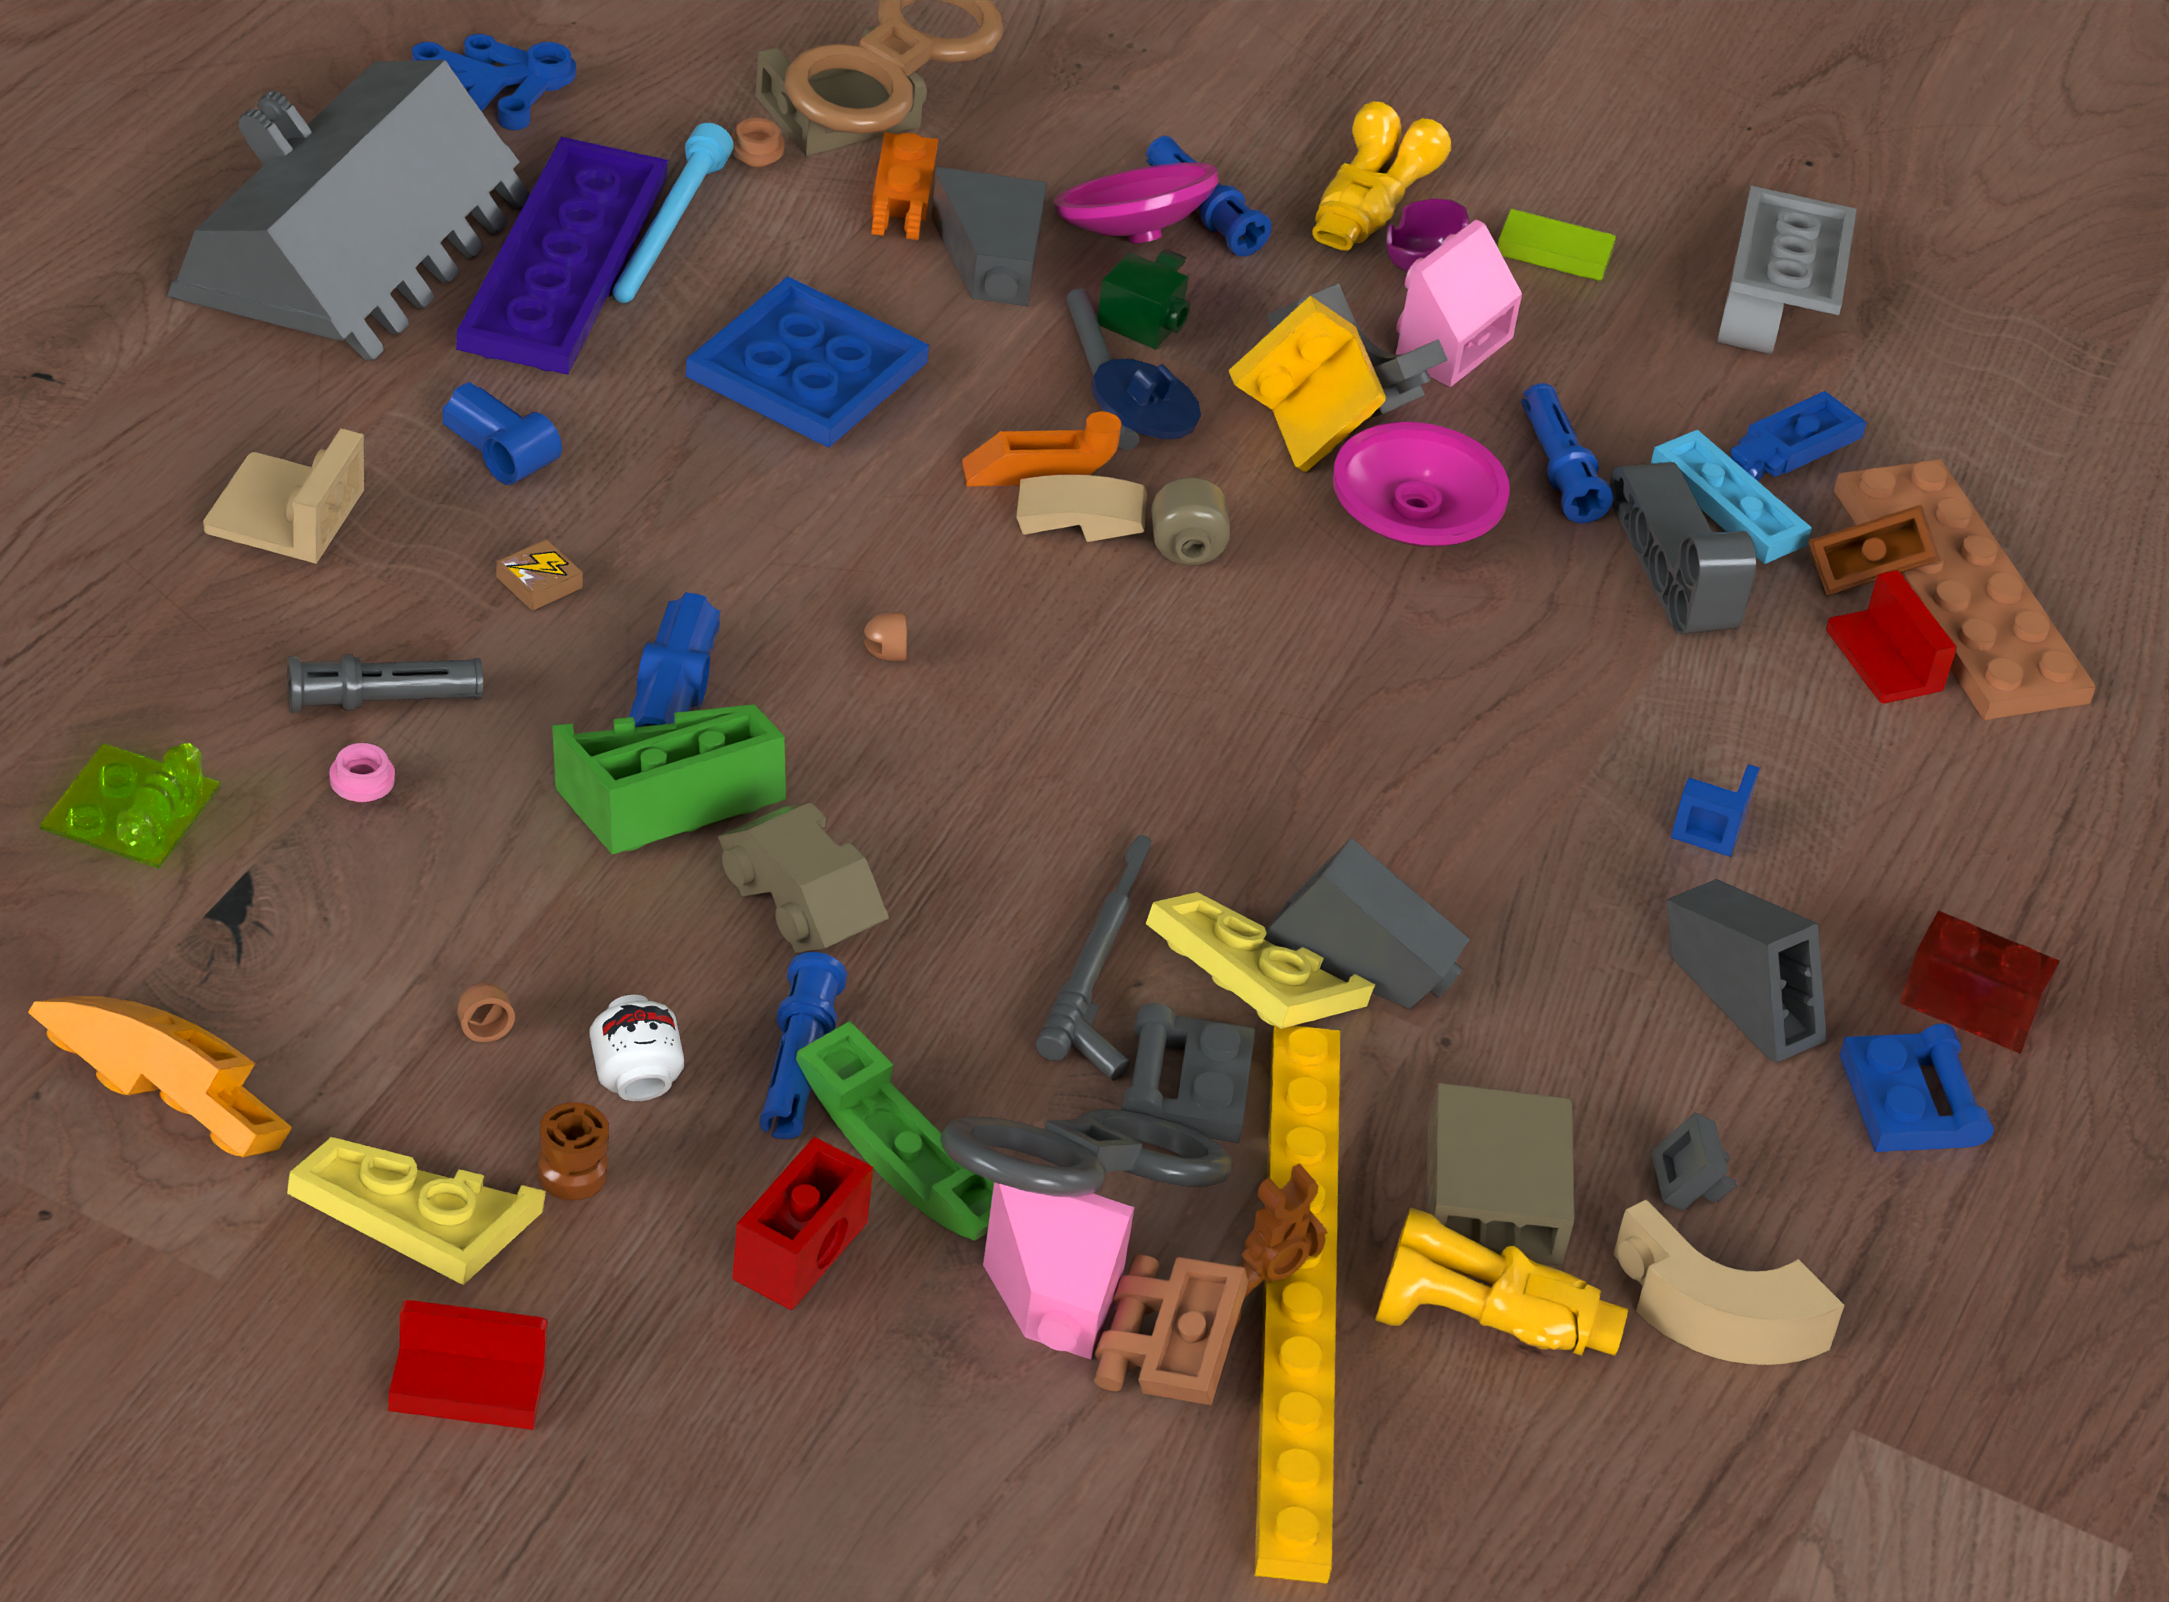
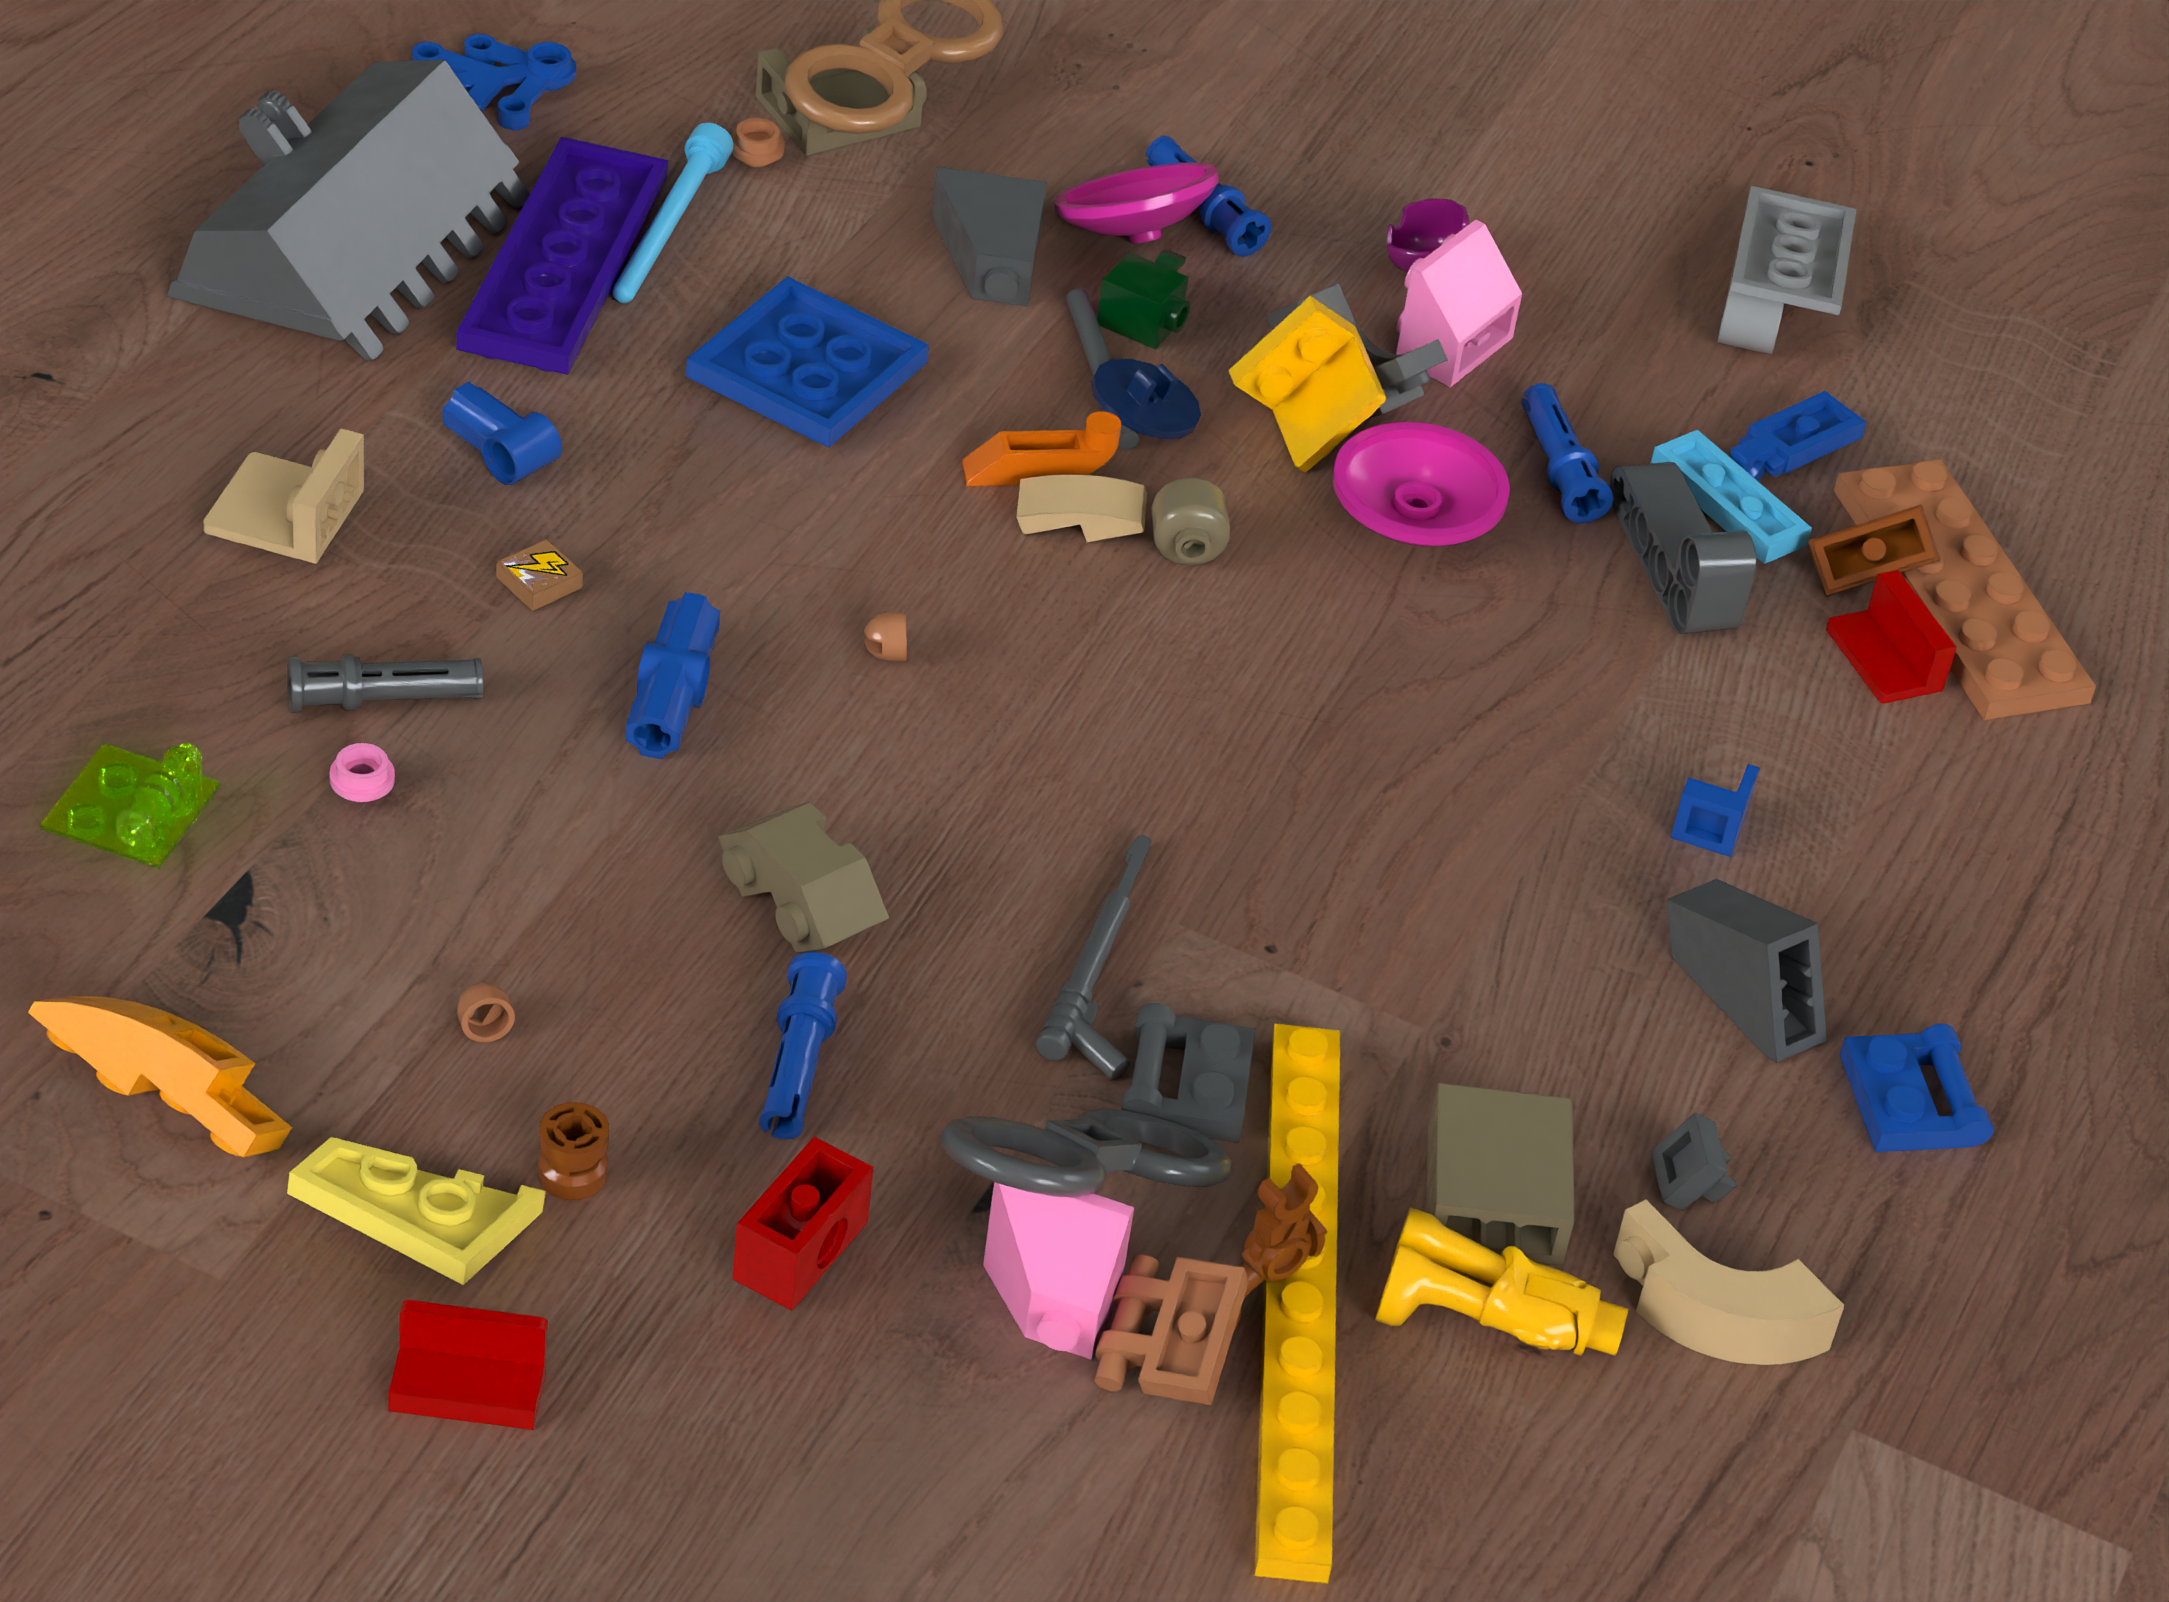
(636, 1048): white head -> none
(669, 777): bright green wedge -> none
(892, 1133): bright green slope -> none
(904, 182): orange hinge -> none
(1272, 979): light yellow wing -> none
(1361, 198): yellow piece -> none
(1371, 927): dark grey slope -> none
(1556, 245): lime tile -> none
(1979, 981): clear red brick -> none

